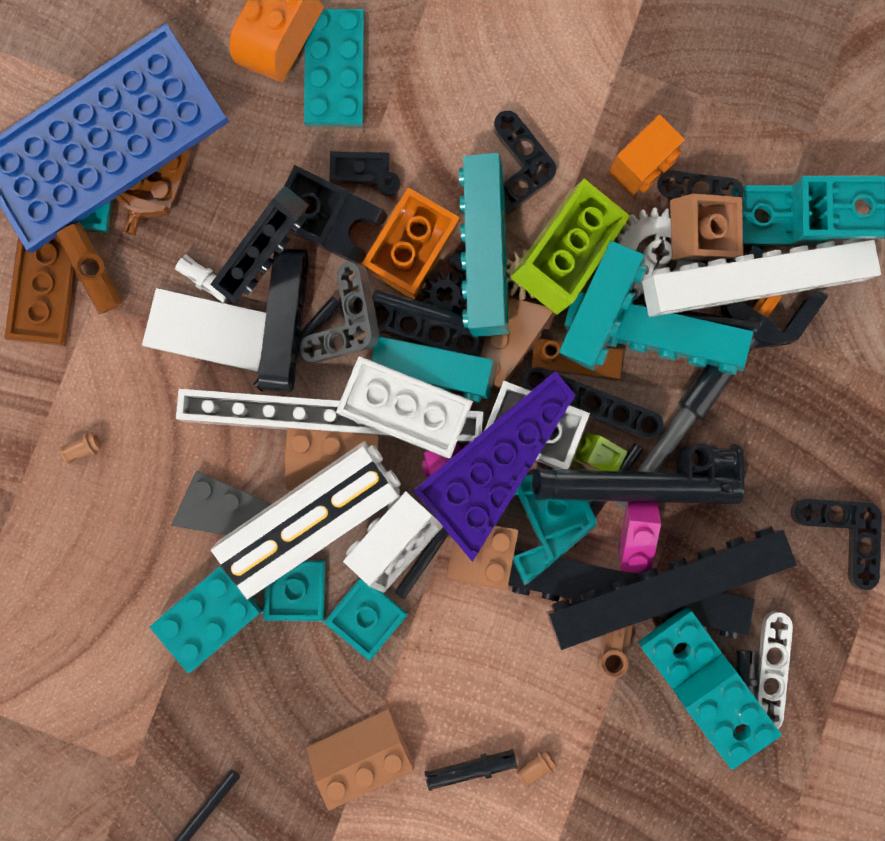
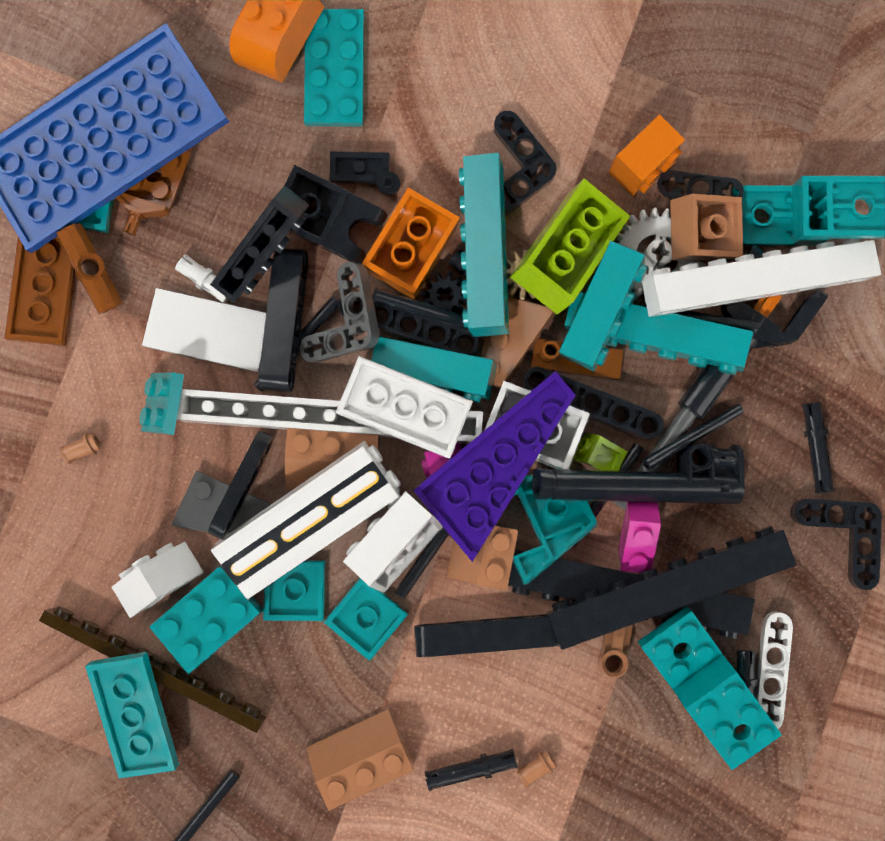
(132, 715): none -> teal plate
(156, 577): none -> white brick
(162, 403): none -> teal plate
(165, 674): none -> dark brown plate
(240, 485): none -> black beam
(483, 635): none -> black beam
(692, 436): none -> black bar
(818, 447): none -> black pin

